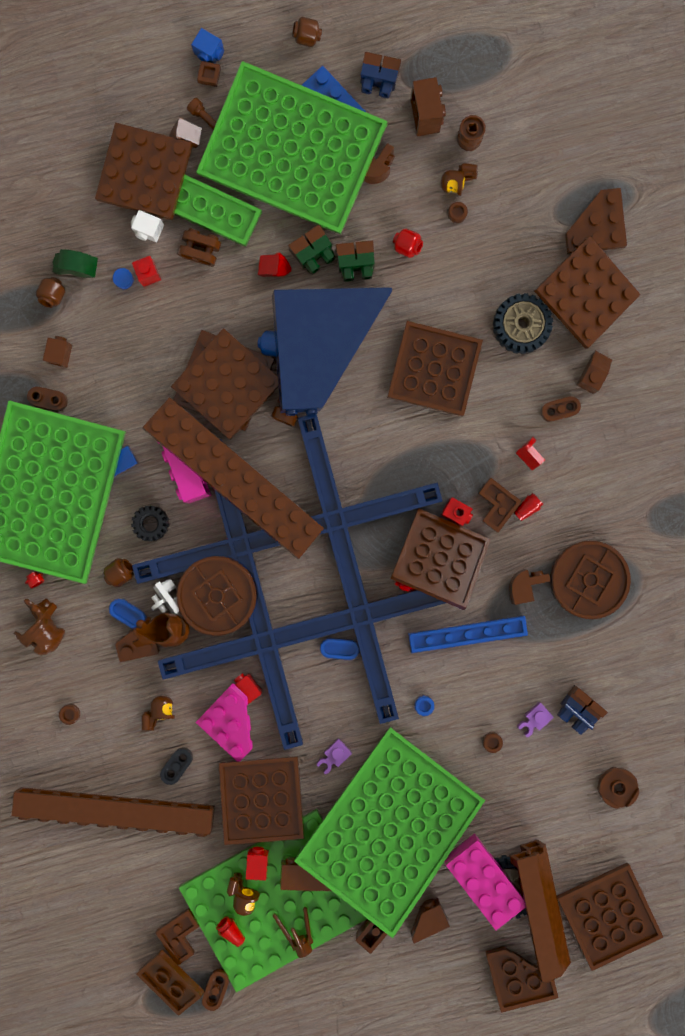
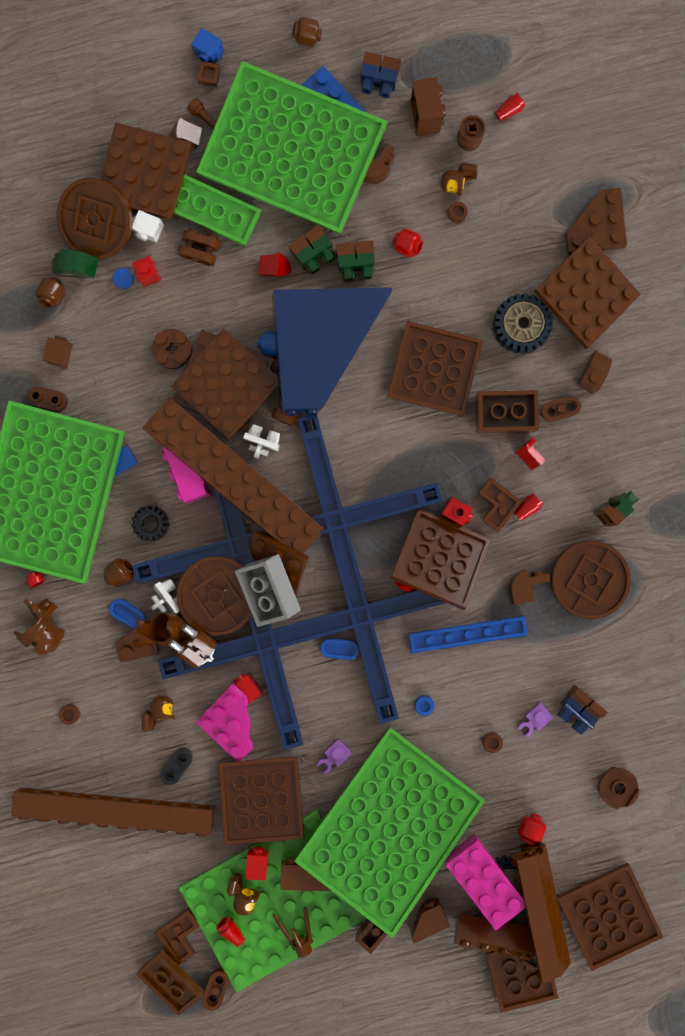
(94, 218): none -> reddish brown plate
(163, 341): none -> reddish brown plate
(196, 647): none -> reddish brown piece
(254, 437): none -> white hips
(268, 590): none -> light grey brick
(293, 560): none -> reddish brown plate
(507, 411): none -> reddish brown brick
(507, 940): none -> reddish brown brick
(510, 107): none -> red cone
(532, 829): none -> red head
(618, 510): none -> hips

